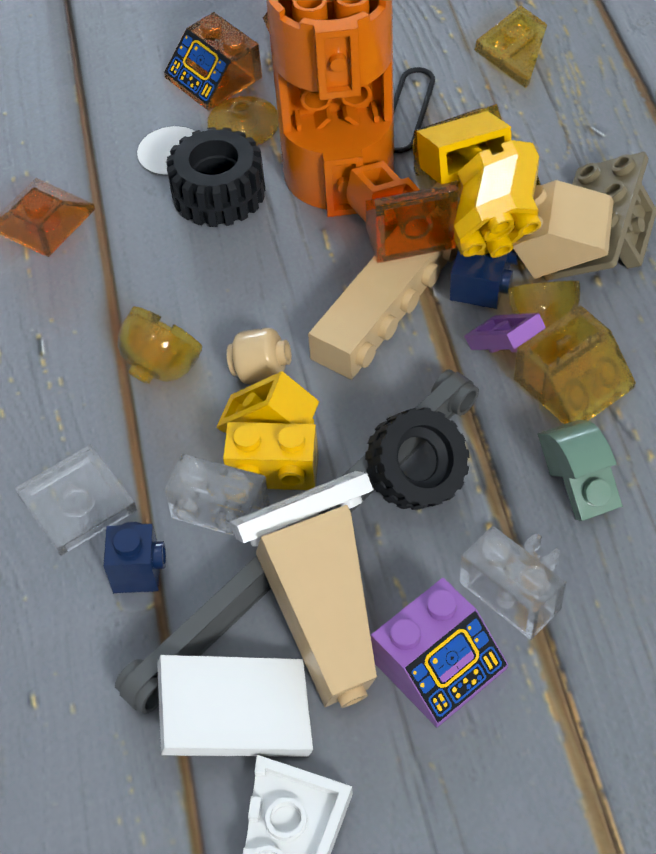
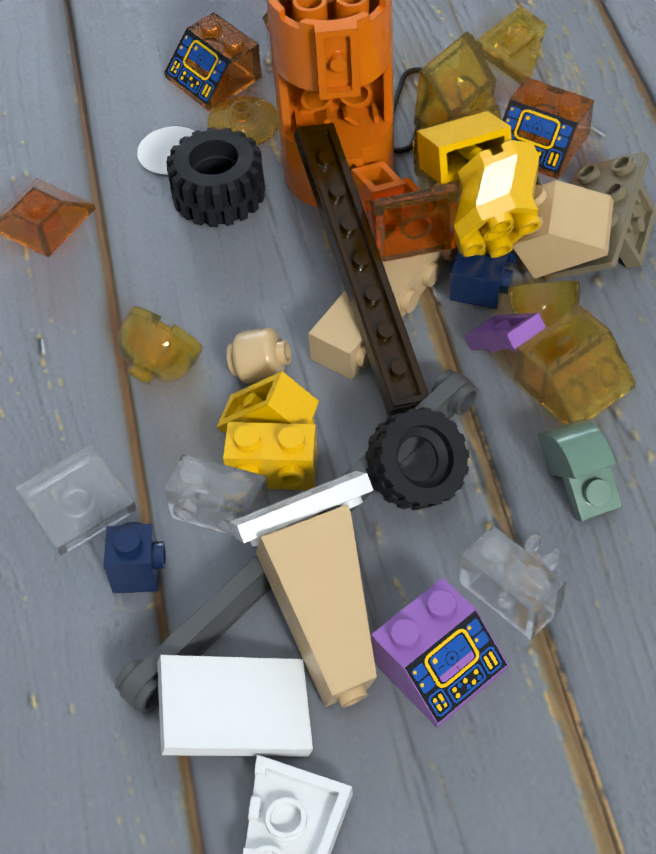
(361, 269): none -> dark brown tile
(454, 83): none -> clear yellow slope
(552, 121): none -> slope

